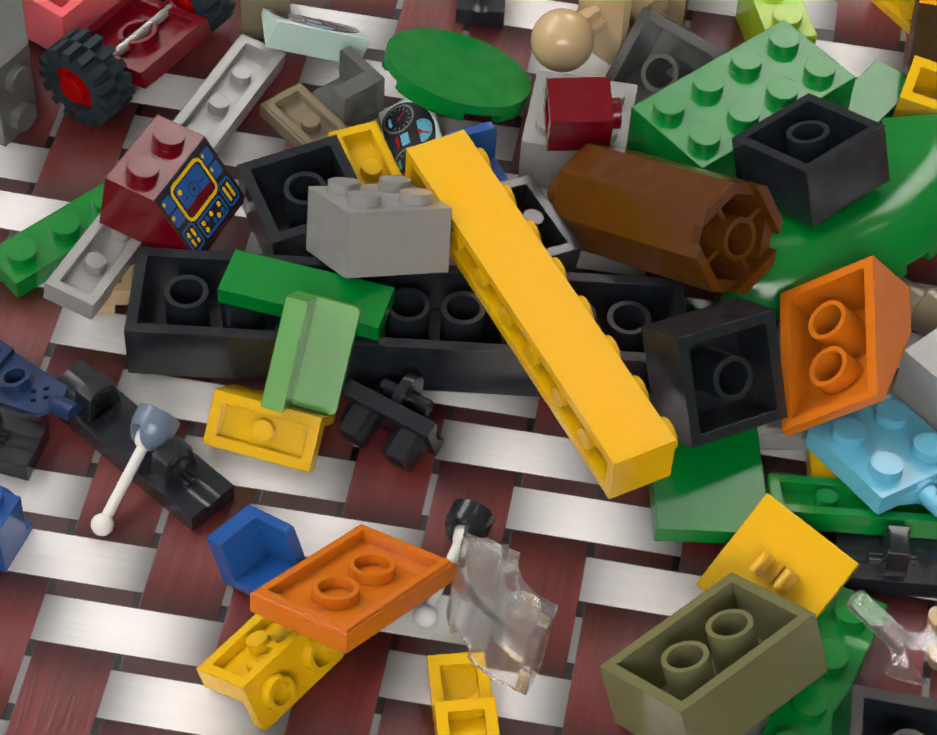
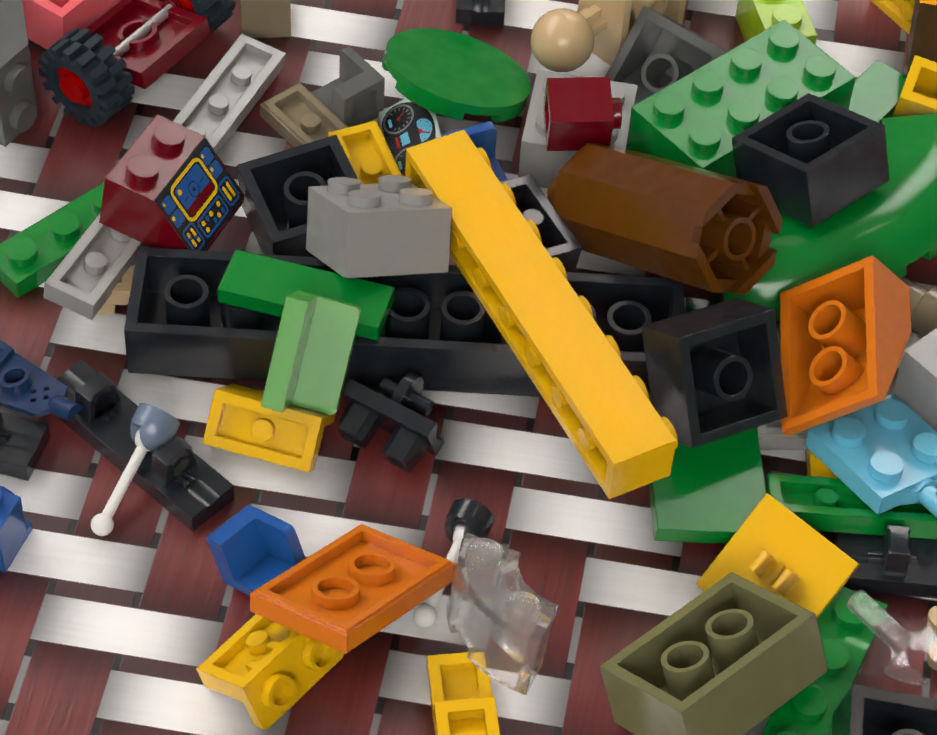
(310, 35): light aqua slope -> none

